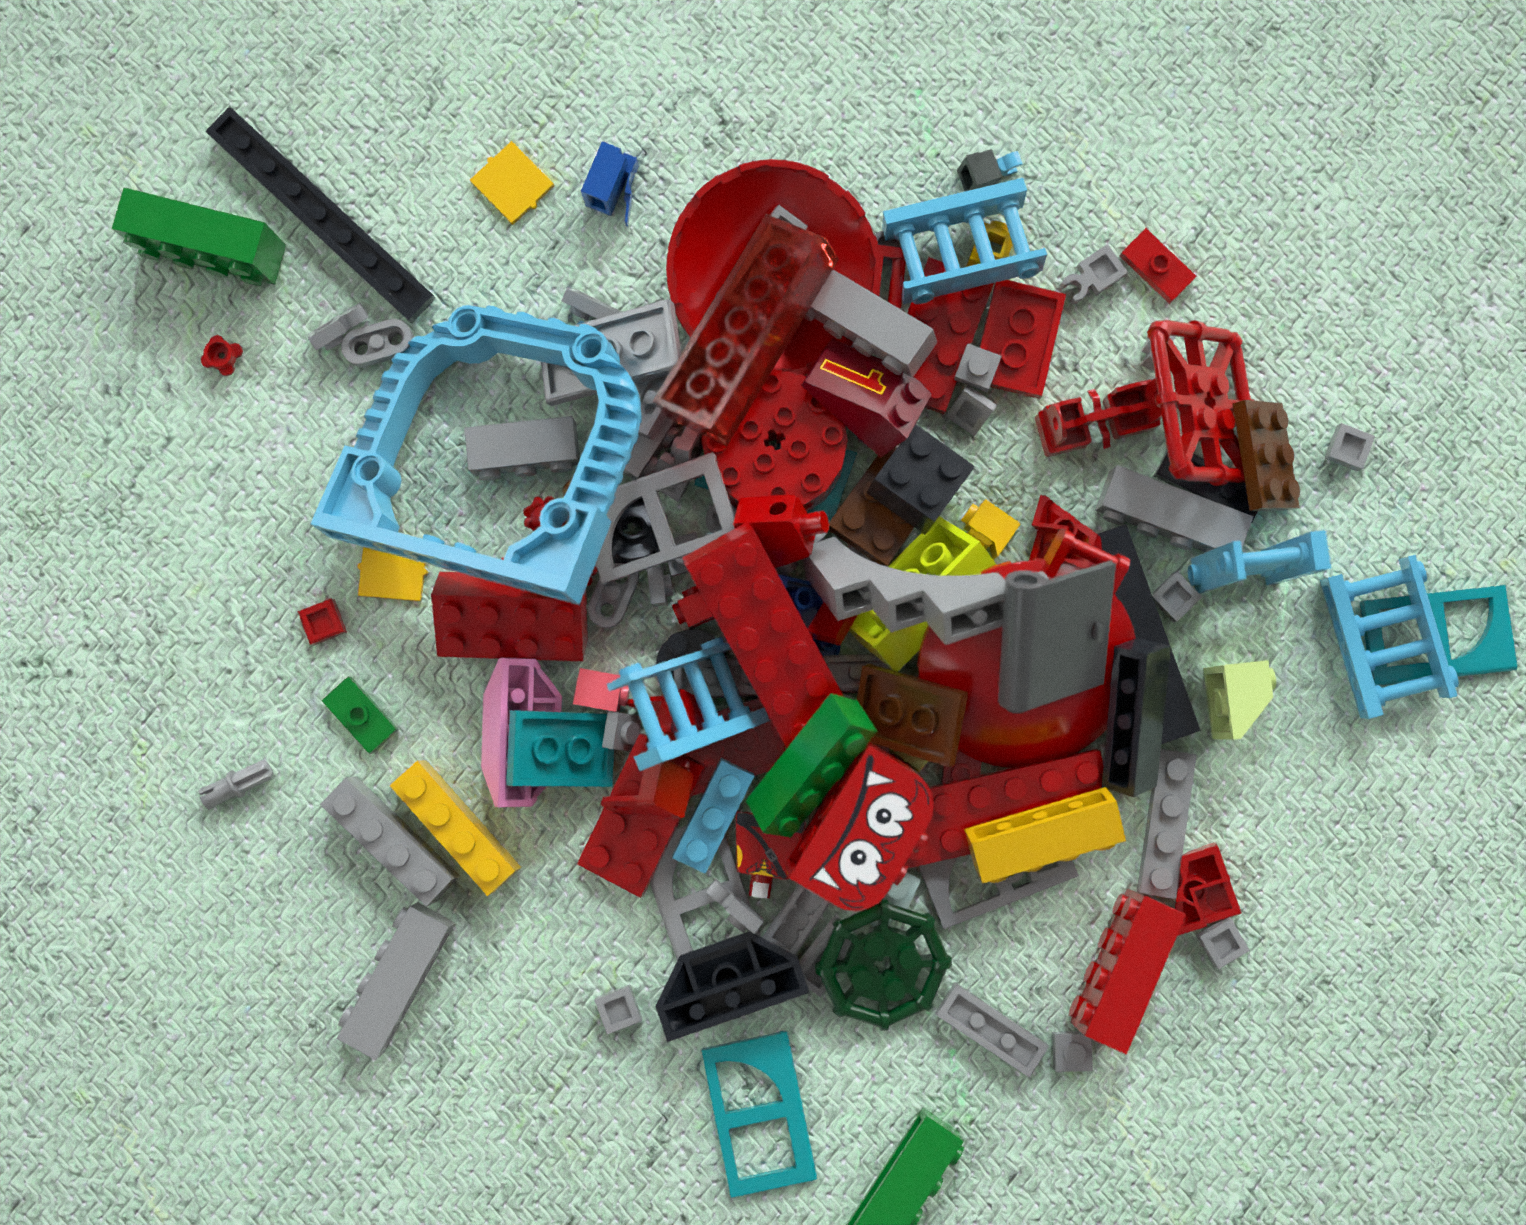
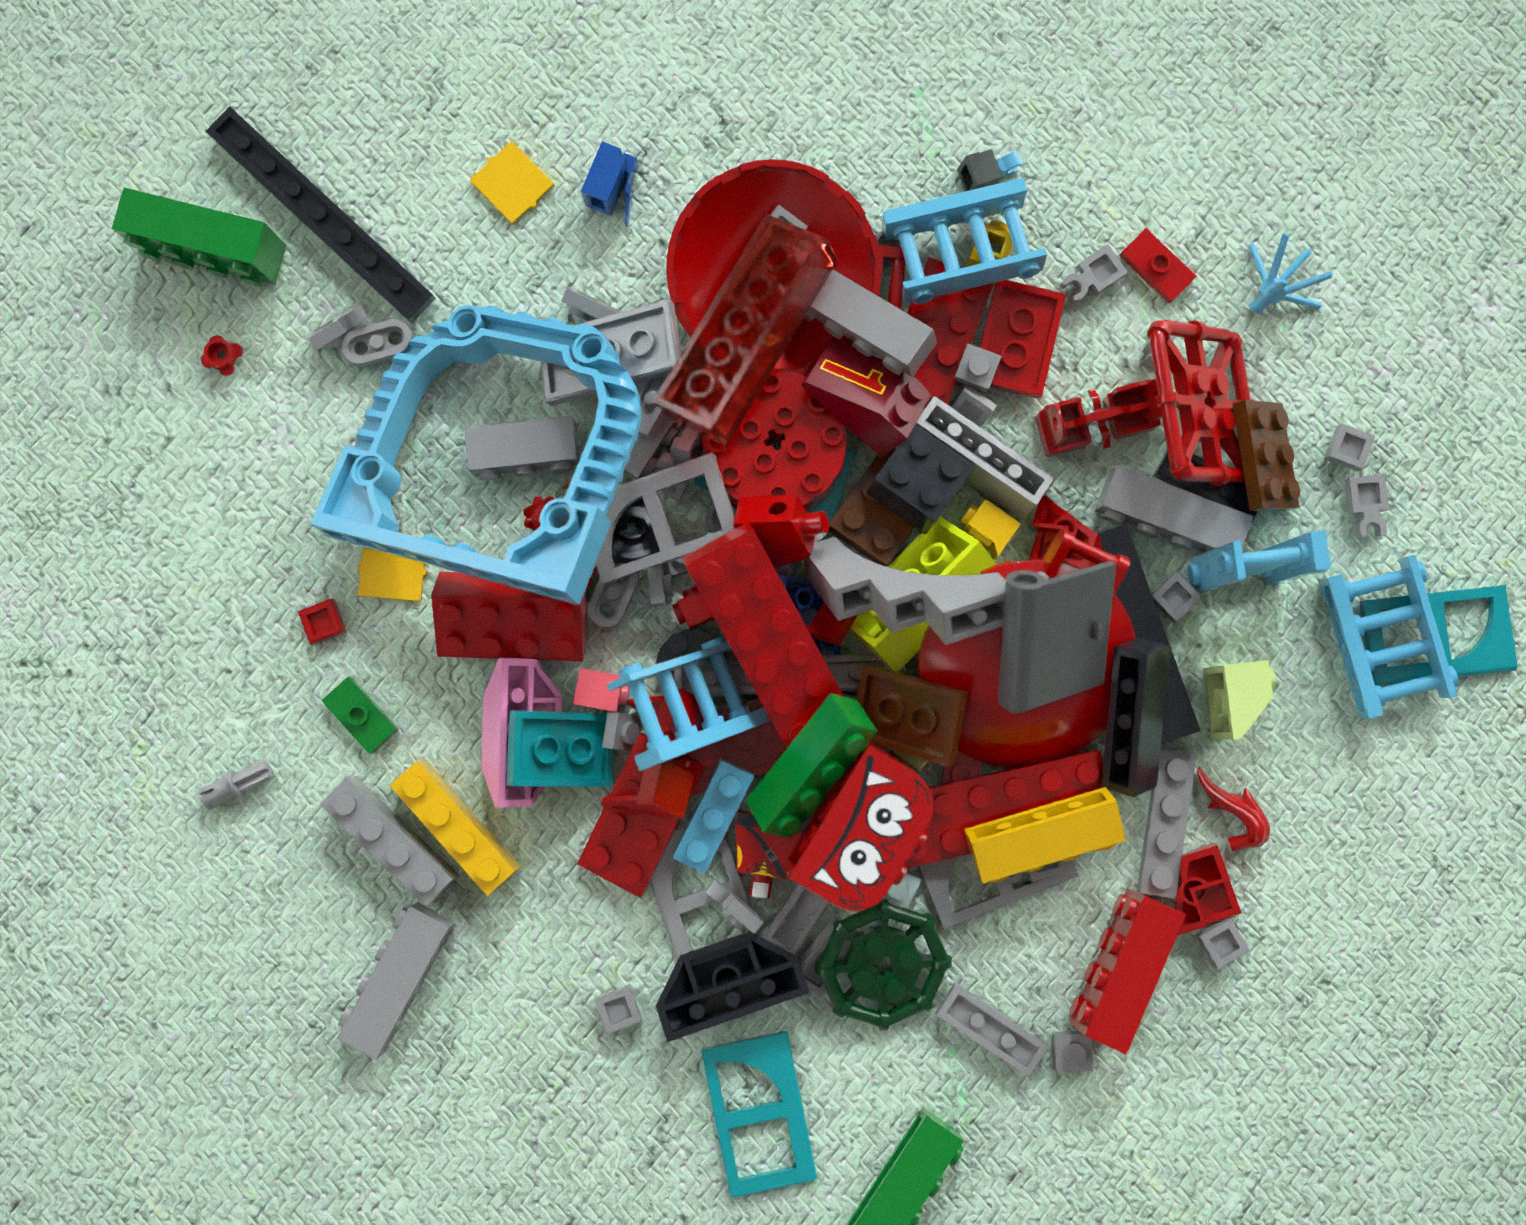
(998, 469): none -> light grey brick
(1244, 808): none -> red piece
(1275, 288): none -> medium azure plant
(1367, 498): none -> light grey plate

